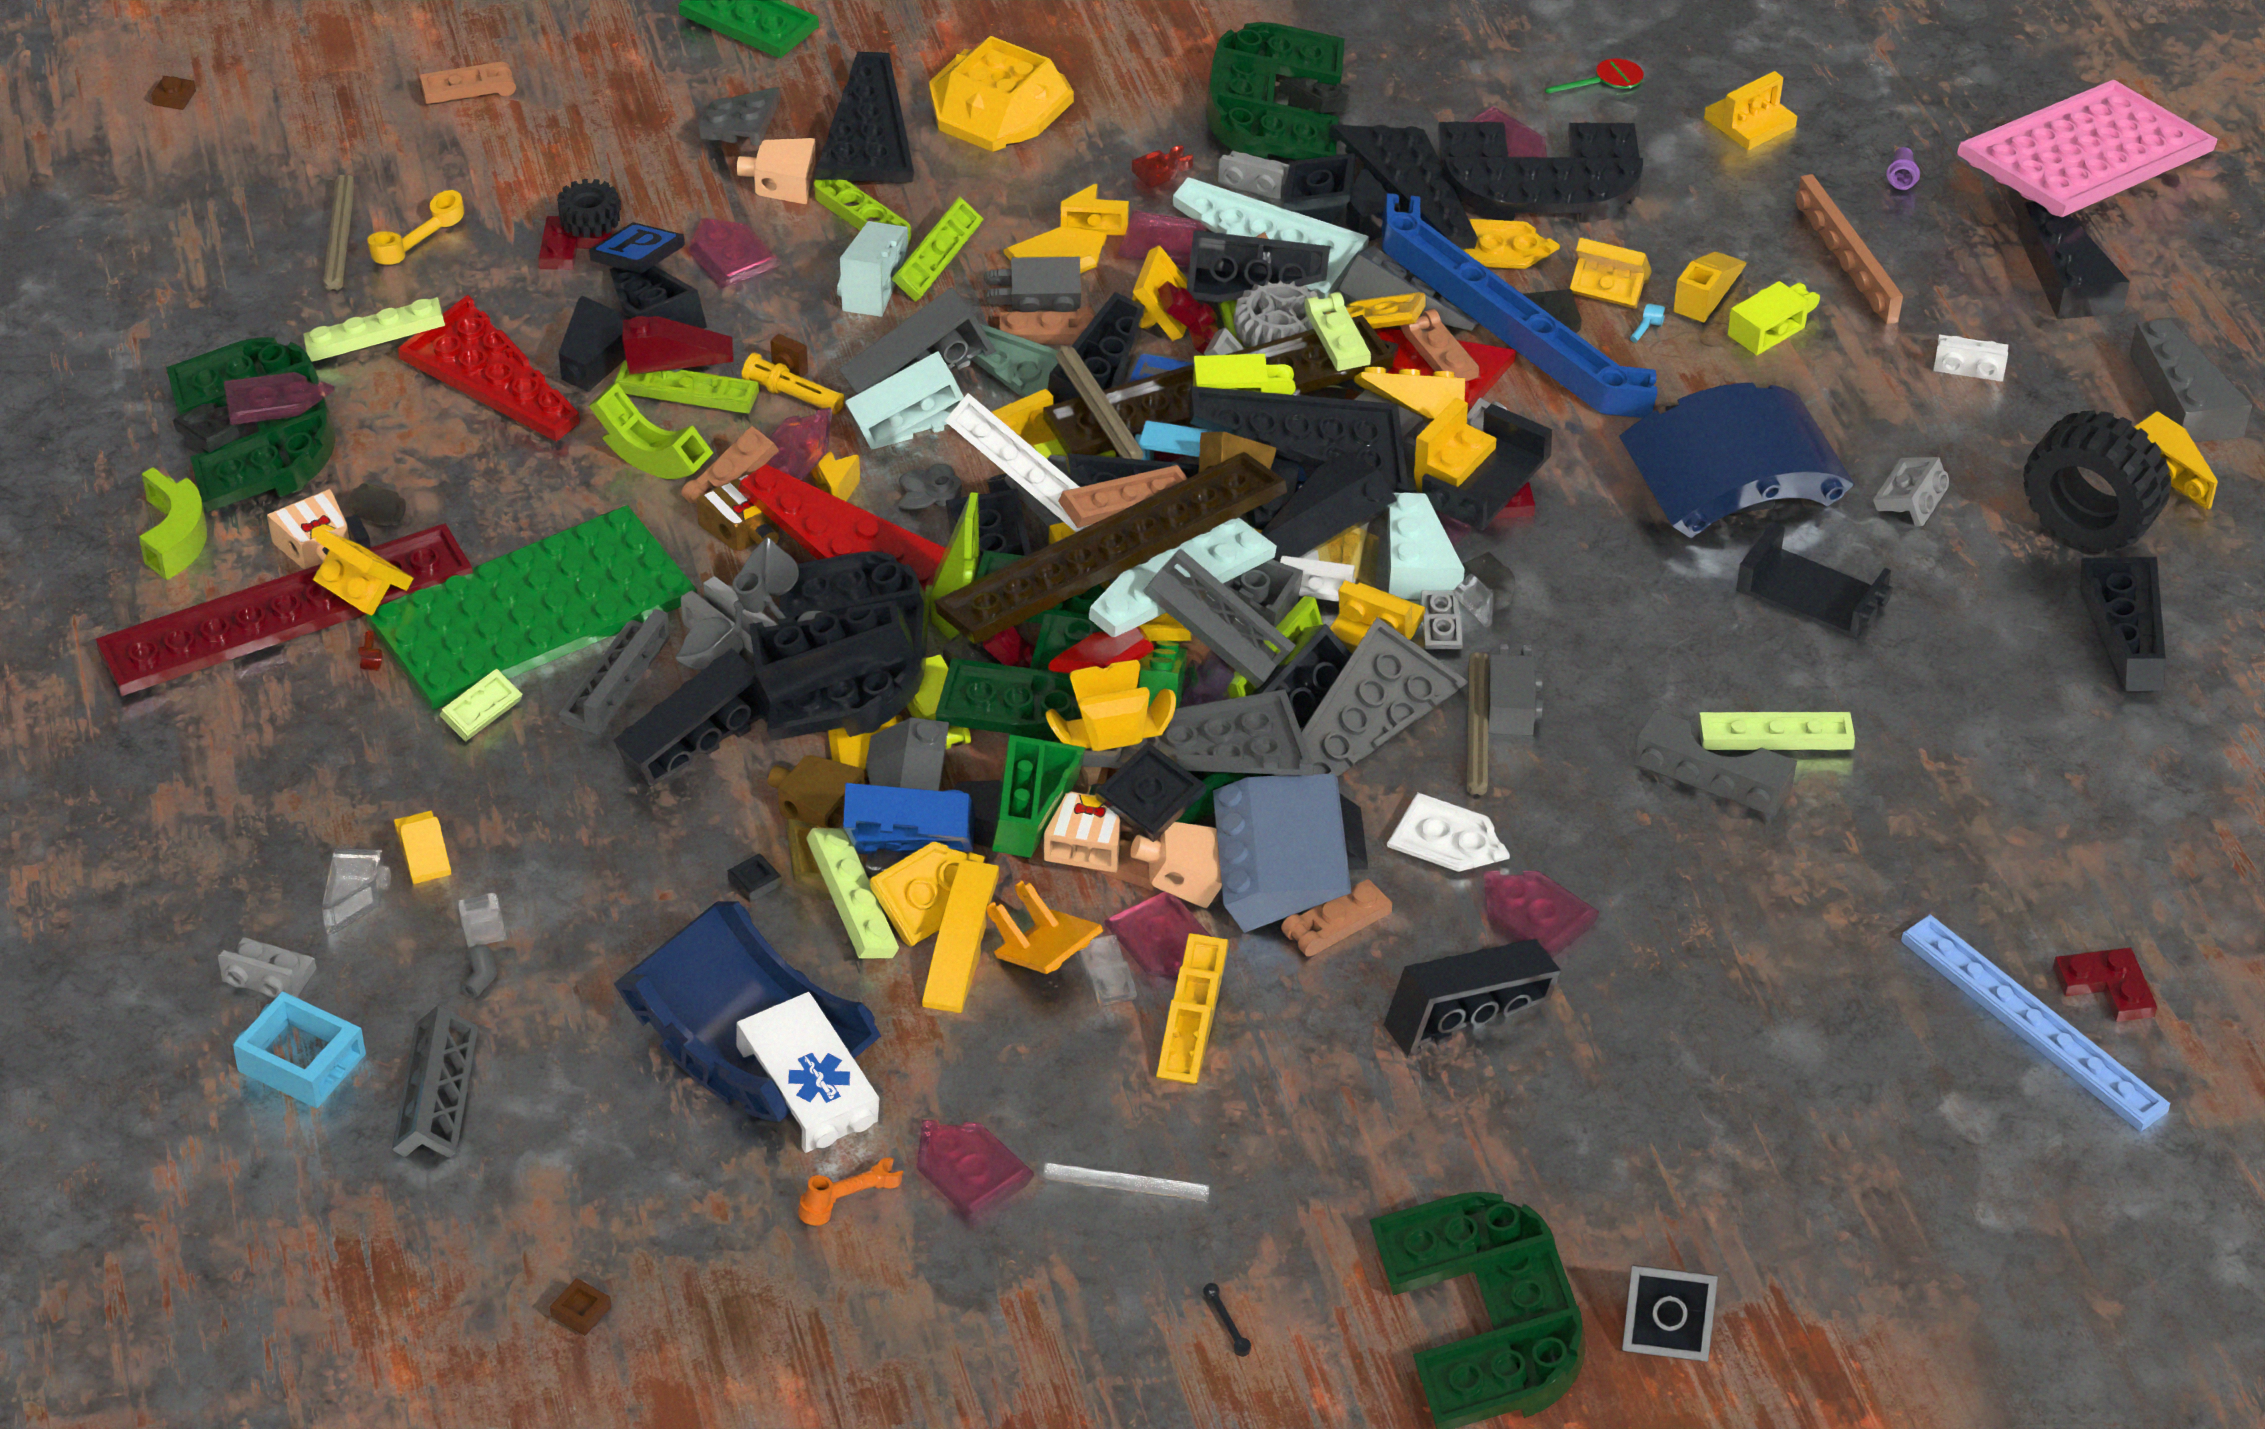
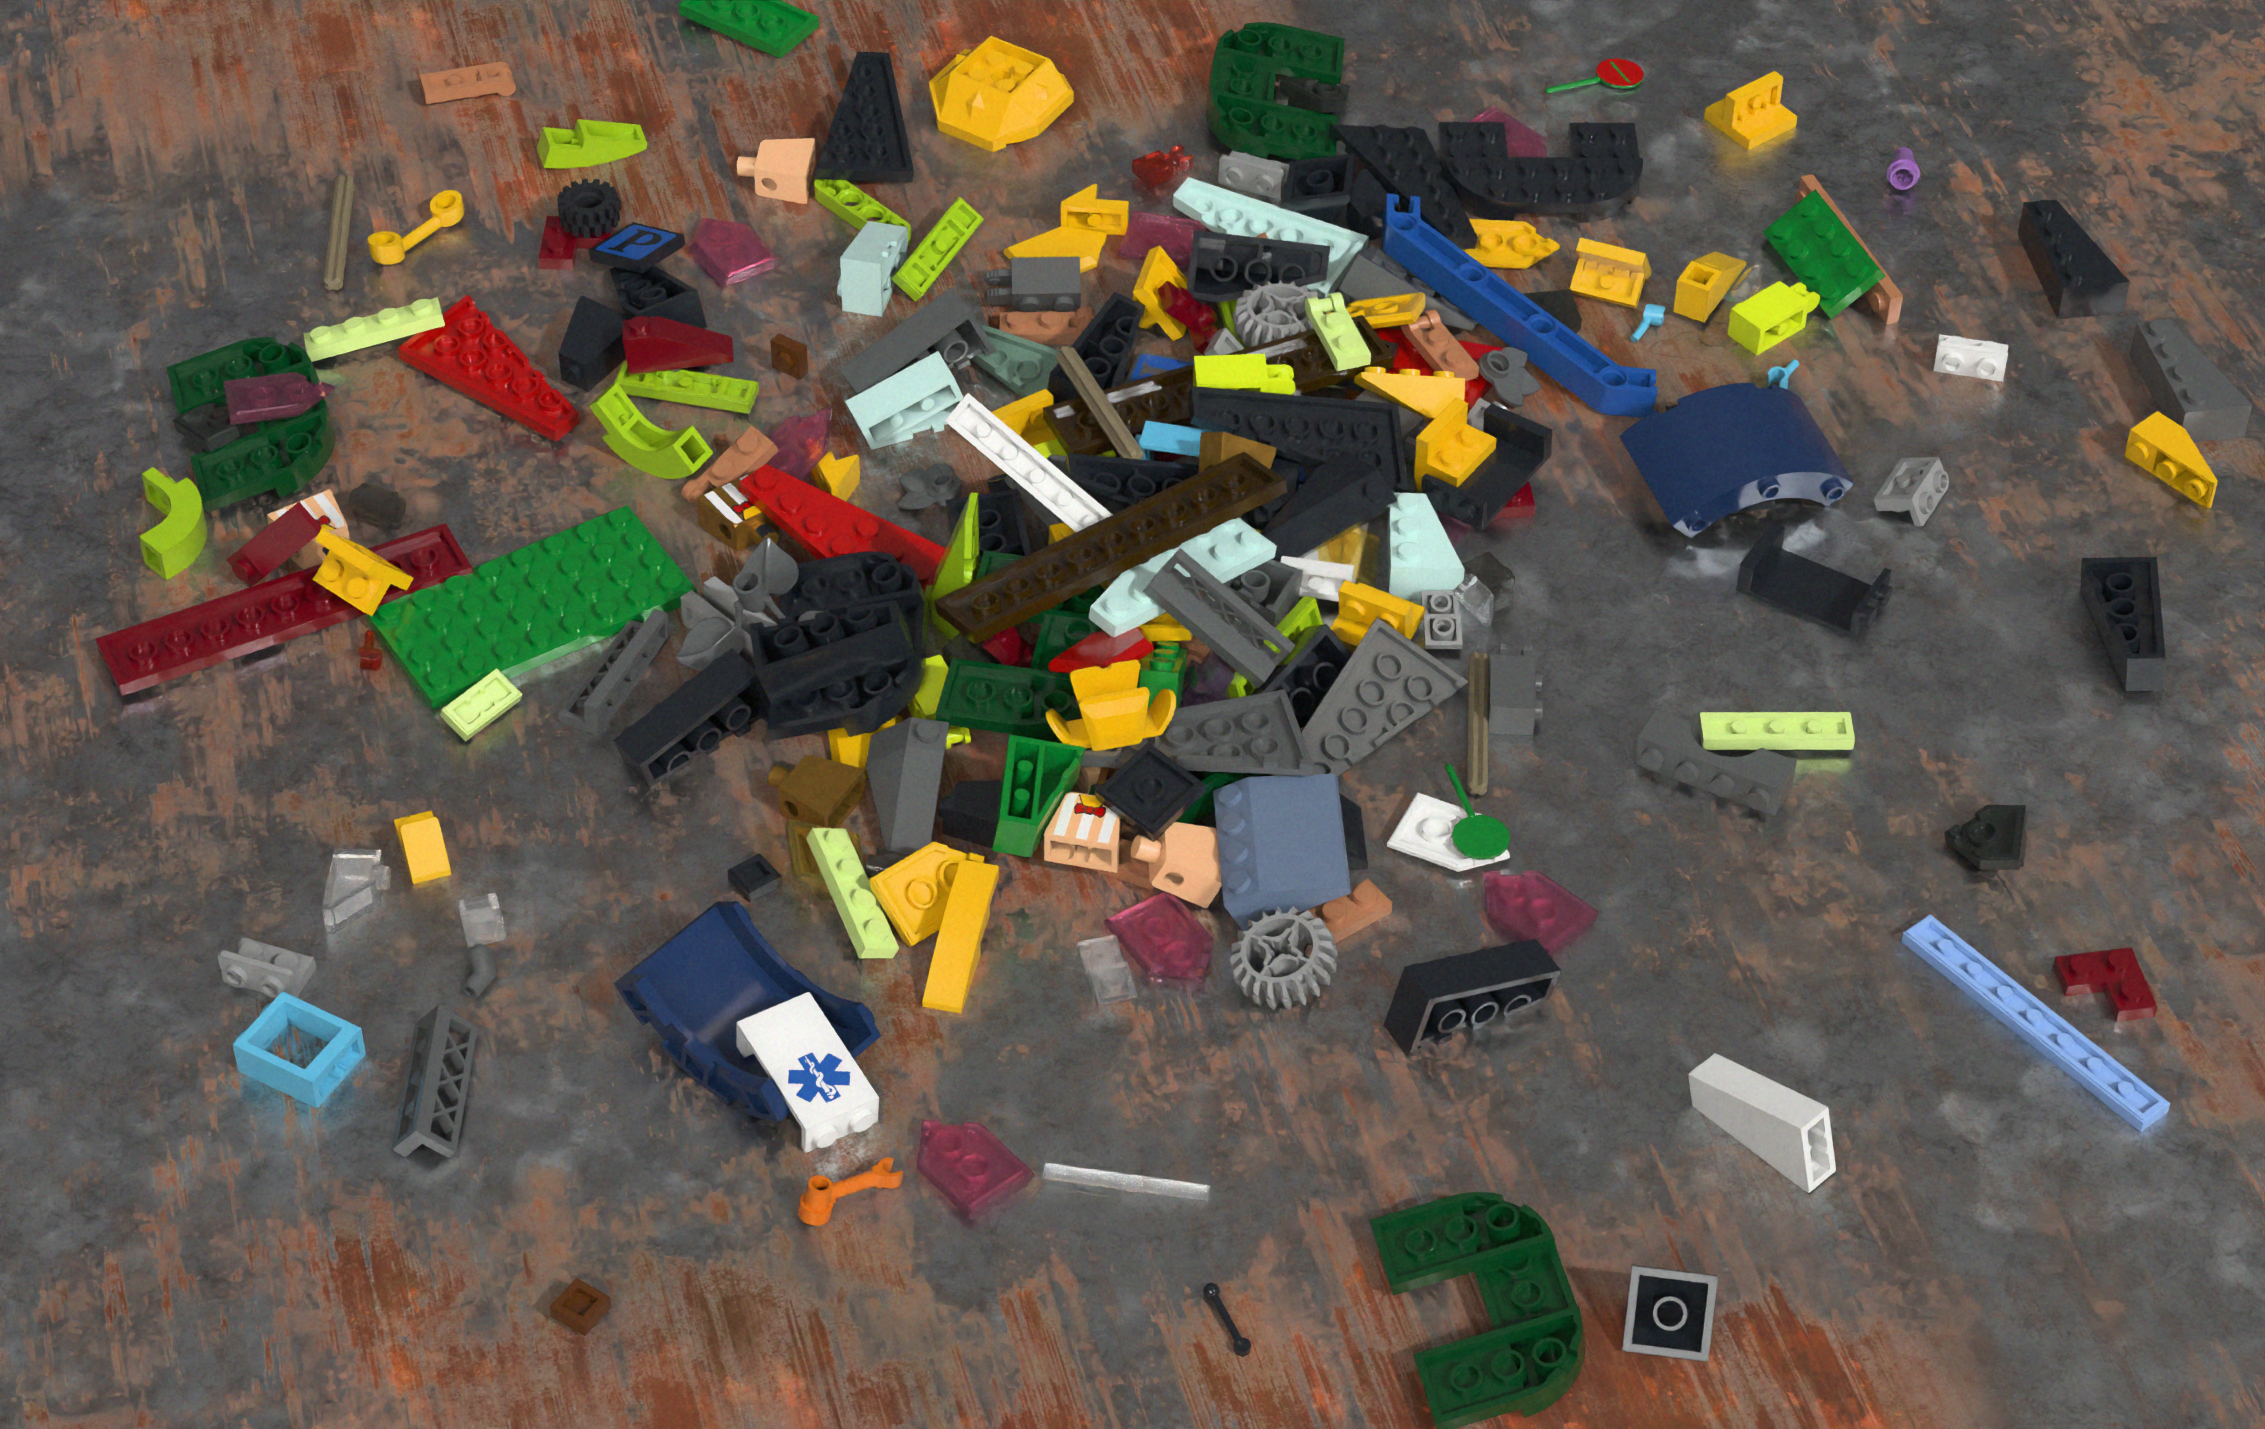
(173, 92): reddish brown plate -> none
(274, 545): none -> dark red slope
(357, 531): black tile -> none
(589, 144): none -> lime slope
(740, 116): dark grey wing -> none
(779, 379): yellow pin -> none
(907, 818): blue wedge -> none
(1048, 941): light orange plate -> none
(1100, 500): nougat plate -> none
(1192, 1009): yellow slope -> none
(1286, 971): none -> light grey gear
(1477, 835): none -> green piece
(1507, 375): none -> dark grey plate
(1746, 284): none -> clear slope
(1767, 1118): none -> white slope
(1781, 374): none -> medium azure hand
(1823, 253): none -> green plate
(1992, 838): none -> pearl dark grey plate
(2086, 148): bright pink plate -> none
(2115, 453): black tyre -> none

